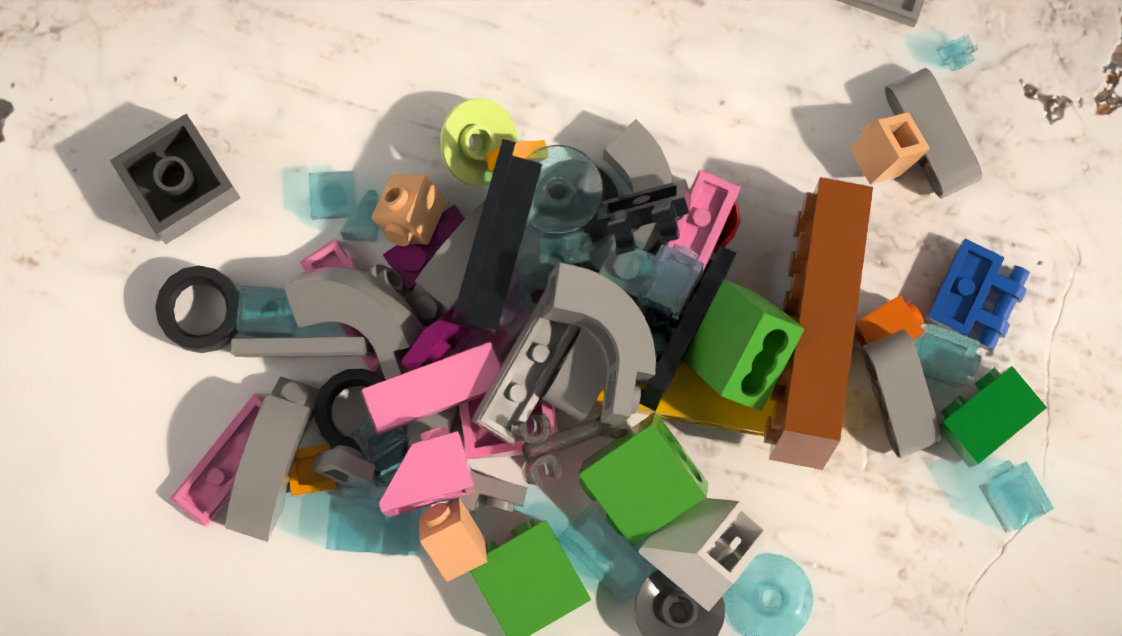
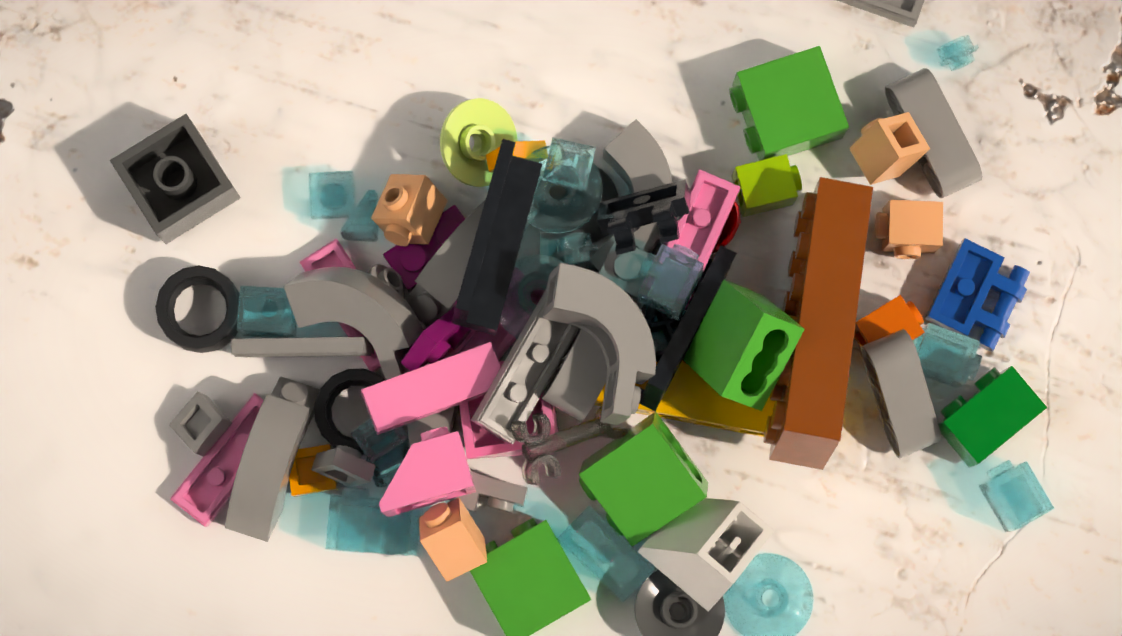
(200, 424): none -> light grey plate
(569, 164): none -> clear light blue slope
(766, 185): none -> lime brick
(788, 105): none -> bright green piece
(910, 228): none -> light nougat brick

